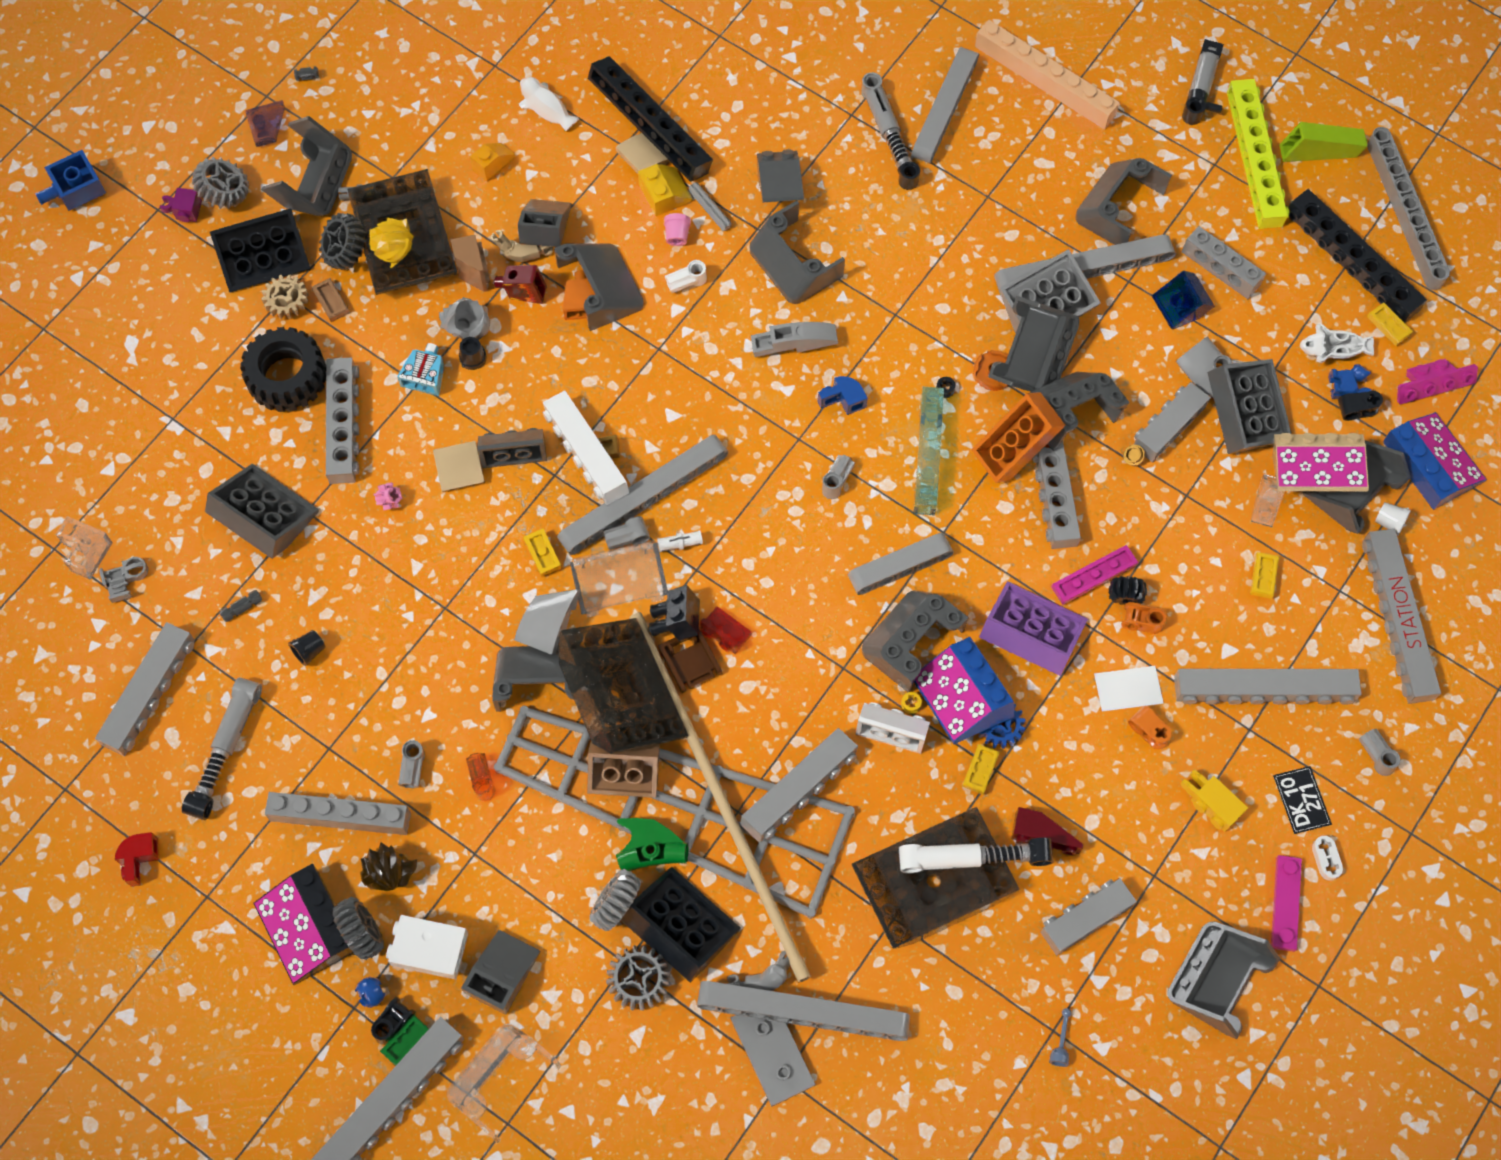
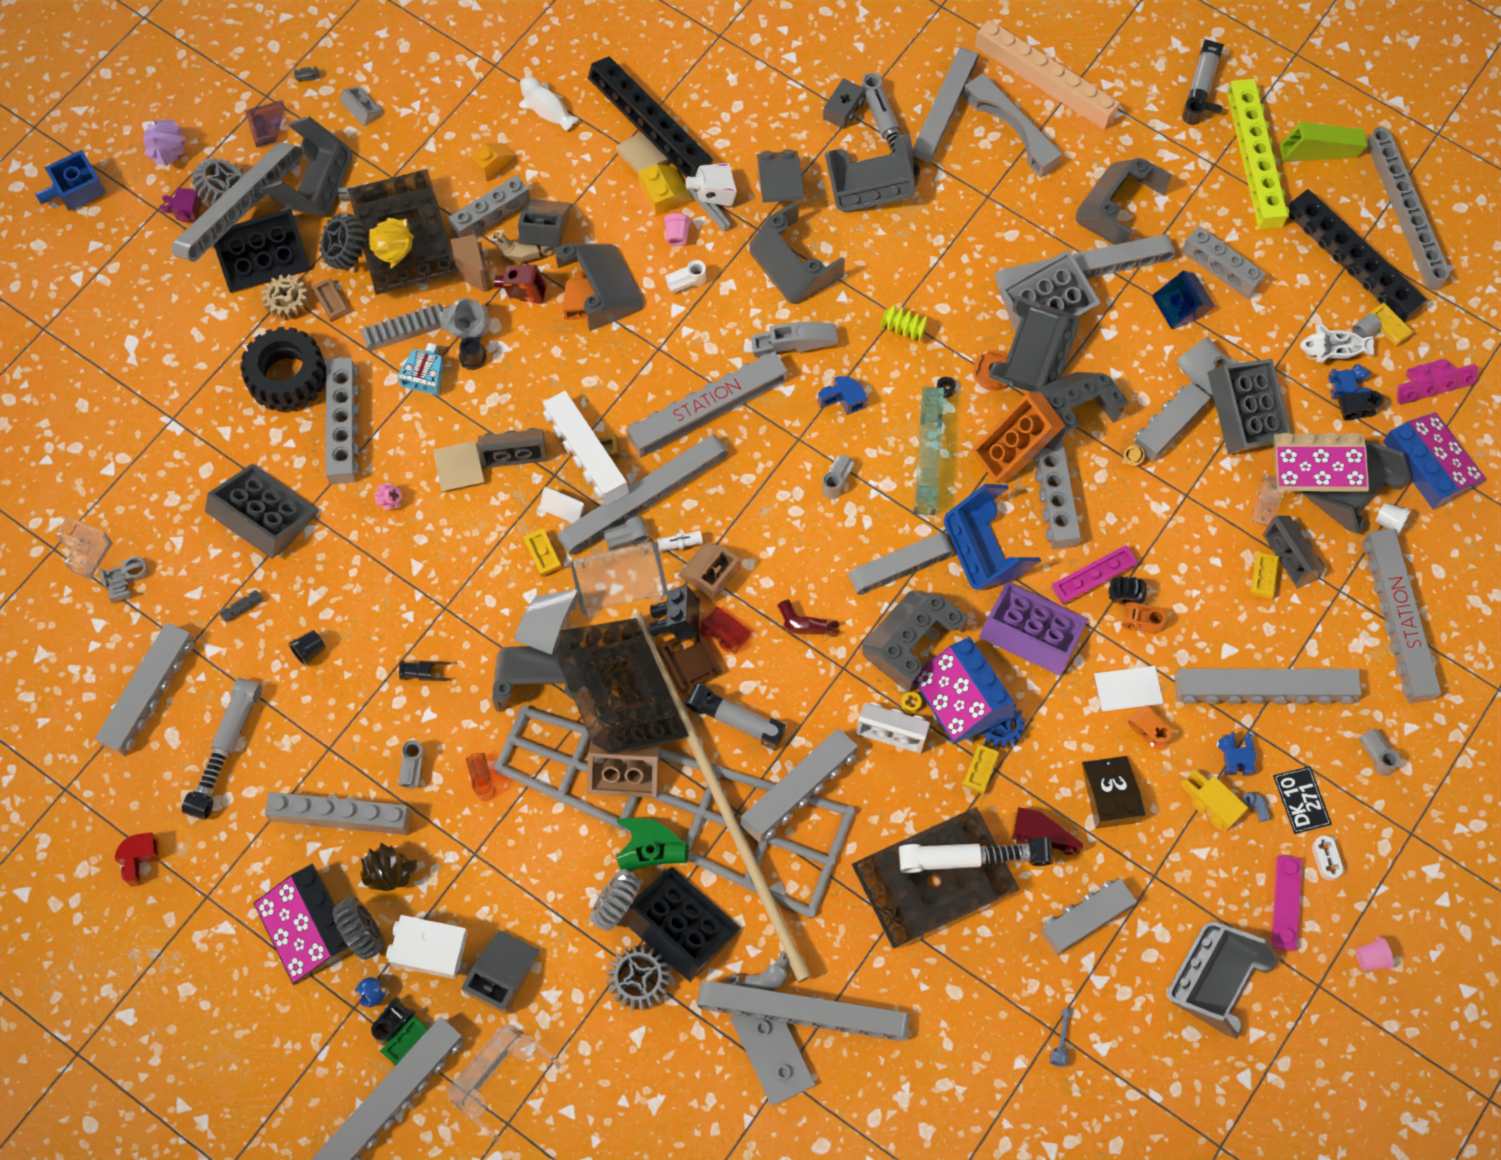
(164, 141): none -> lavender hair
(235, 202): none -> light grey beam
(360, 105): none -> light grey slope
(402, 327): none -> light grey gear
(420, 670): none -> black piece
(490, 208): none -> light grey brick
(561, 505): none -> white slope
(704, 701): none -> piece
(707, 404): none -> light grey brick
(711, 569): none -> medium nougat slope
(714, 184): none -> white torso
(805, 625): none -> dark red arm
(843, 103): none -> dark grey brick
(873, 179): none -> dark grey windscreen
(904, 323): none -> neon yellow piece
(976, 544): none -> blue windscreen
(986, 97): none -> light grey arch
(1113, 792): none -> dark brown slope
(1235, 757): none -> blue animal
(1258, 804): none -> sand blue arm
(1293, 551): none -> dark grey slope
(1367, 326): none -> light grey beam
(1375, 955): none -> bright pink piece

